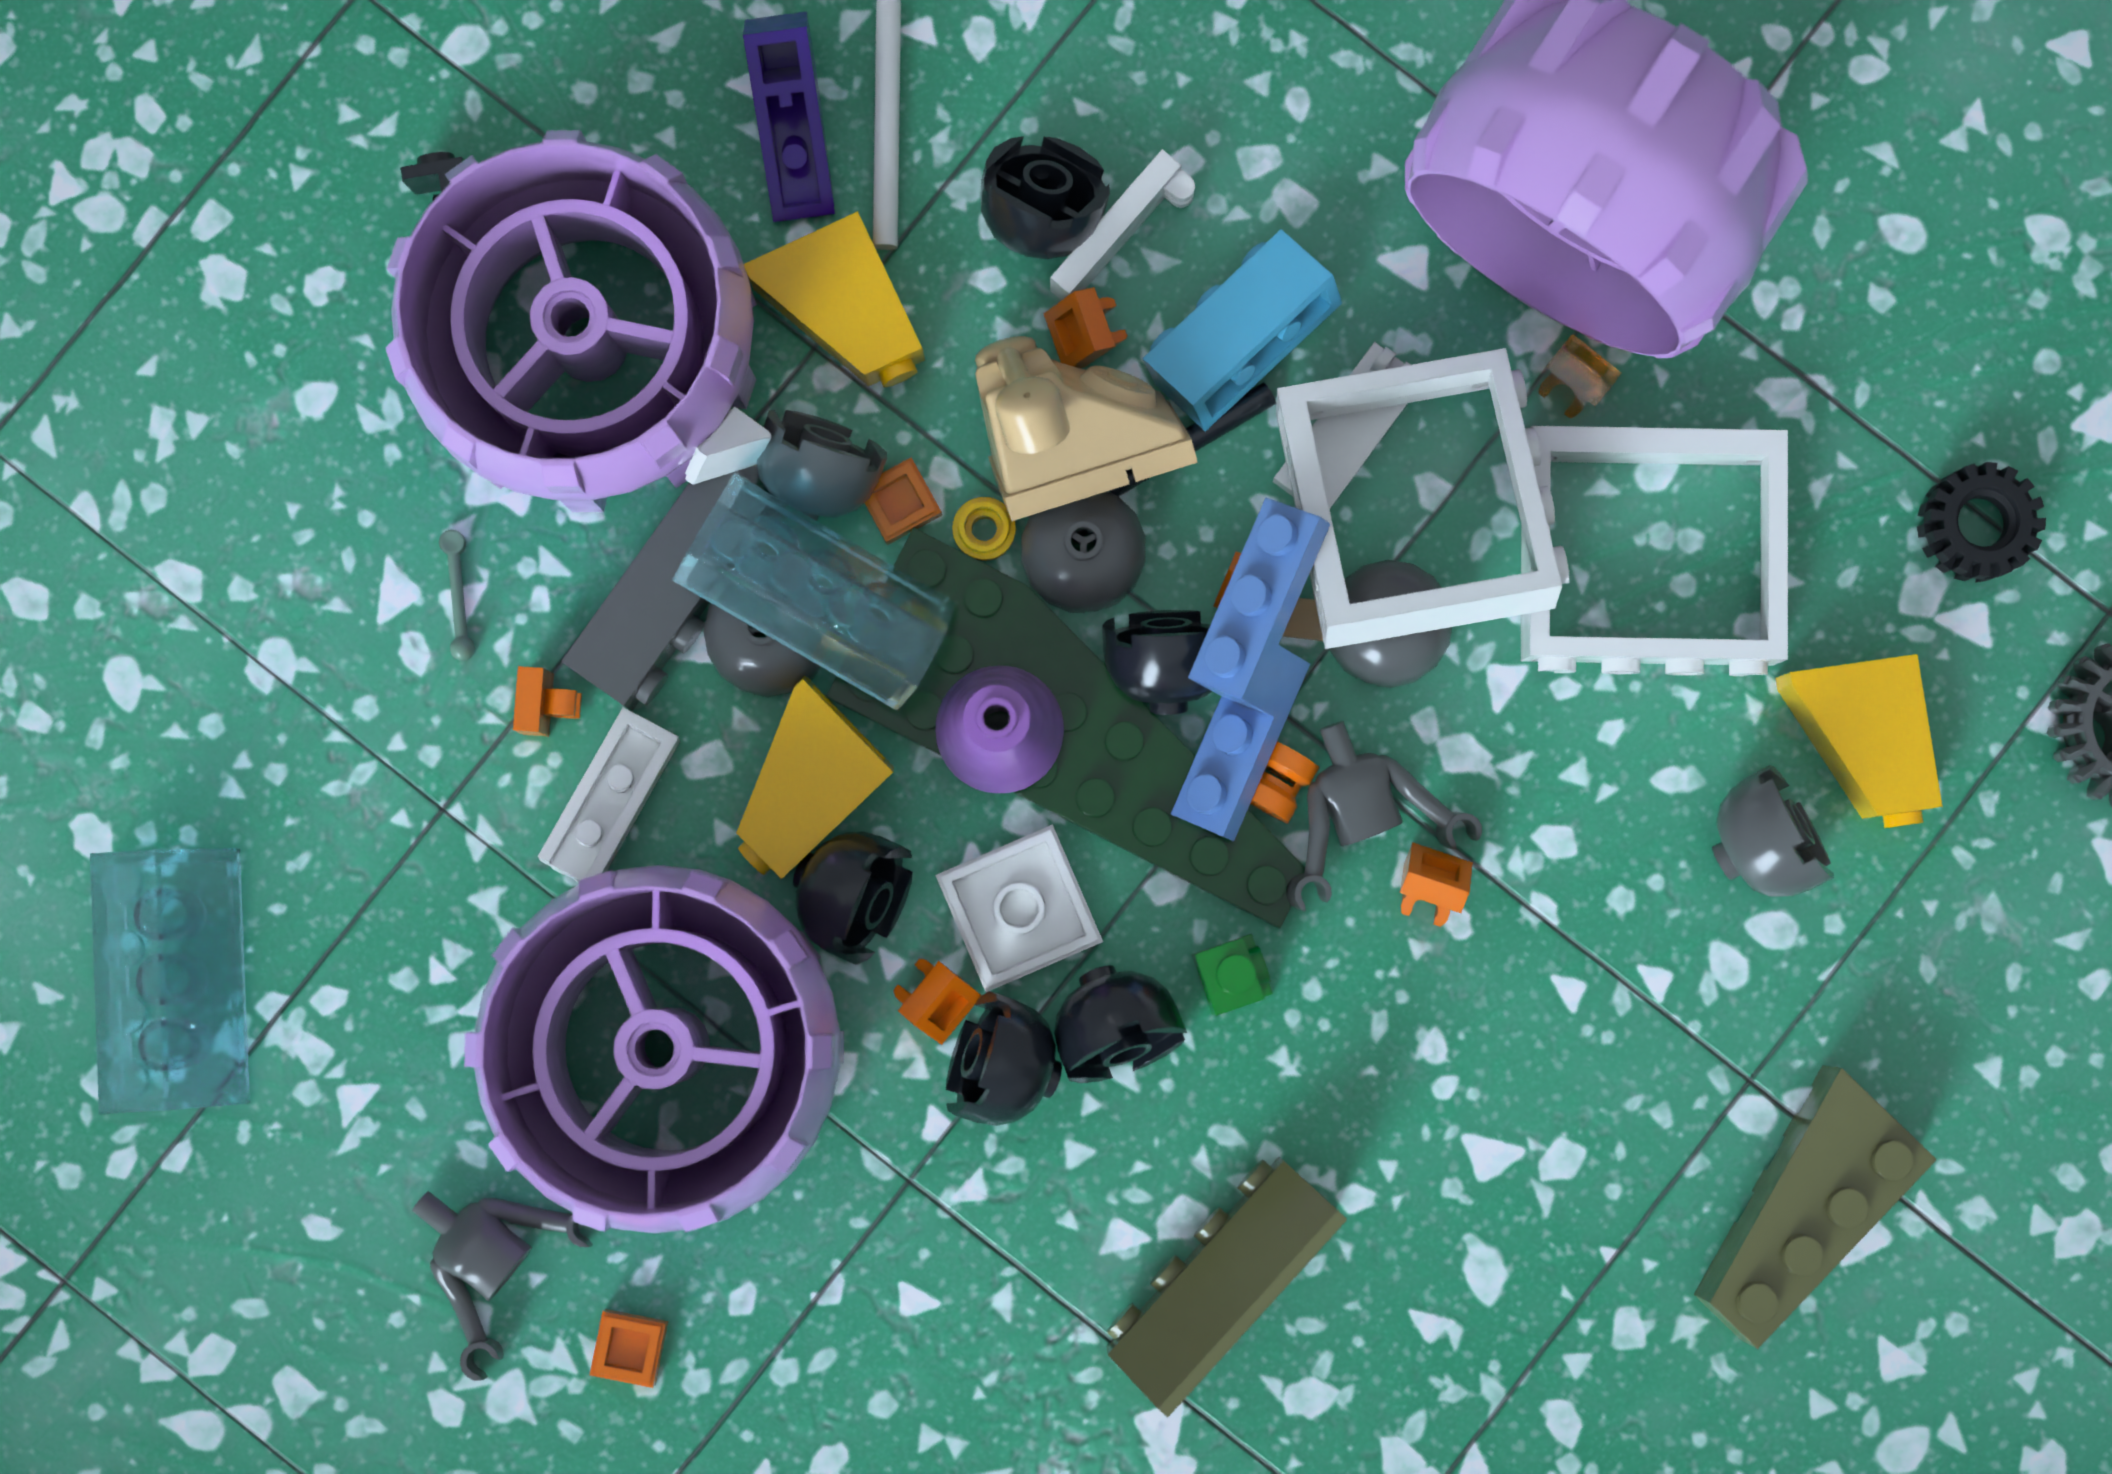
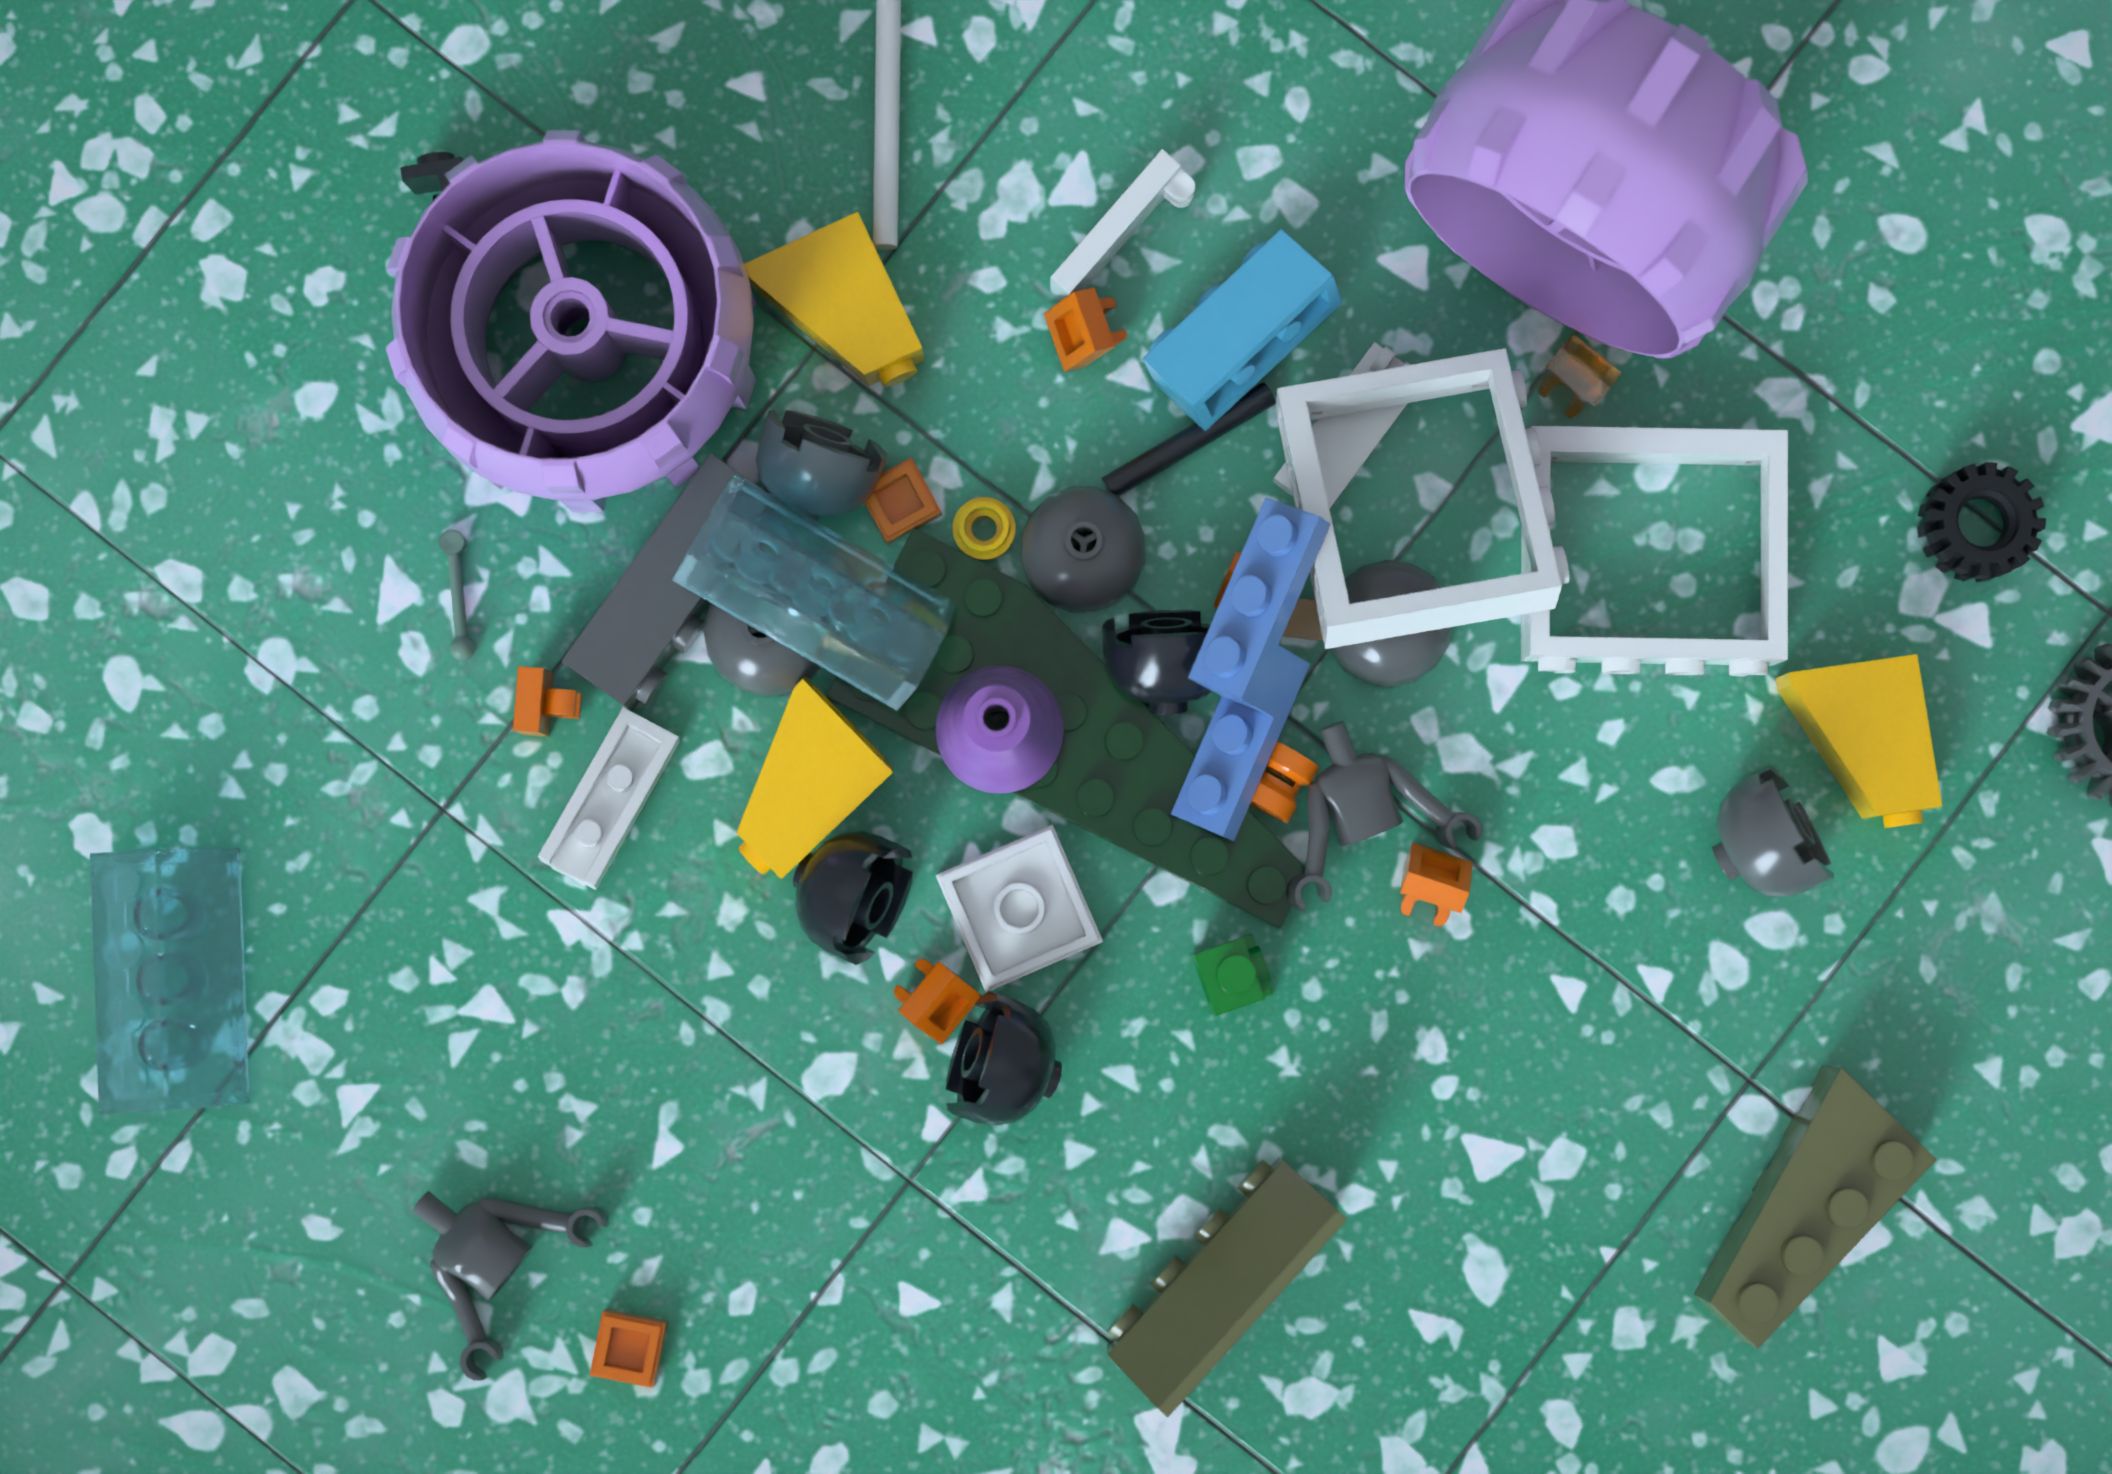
(523, 1055): lavender wheel -> none
(729, 448): white slope -> none
(789, 115): dark purple slope -> none
(1042, 196): black cylinder -> none
(1070, 429): tan piece -> none
(1115, 1022): black cylinder -> none

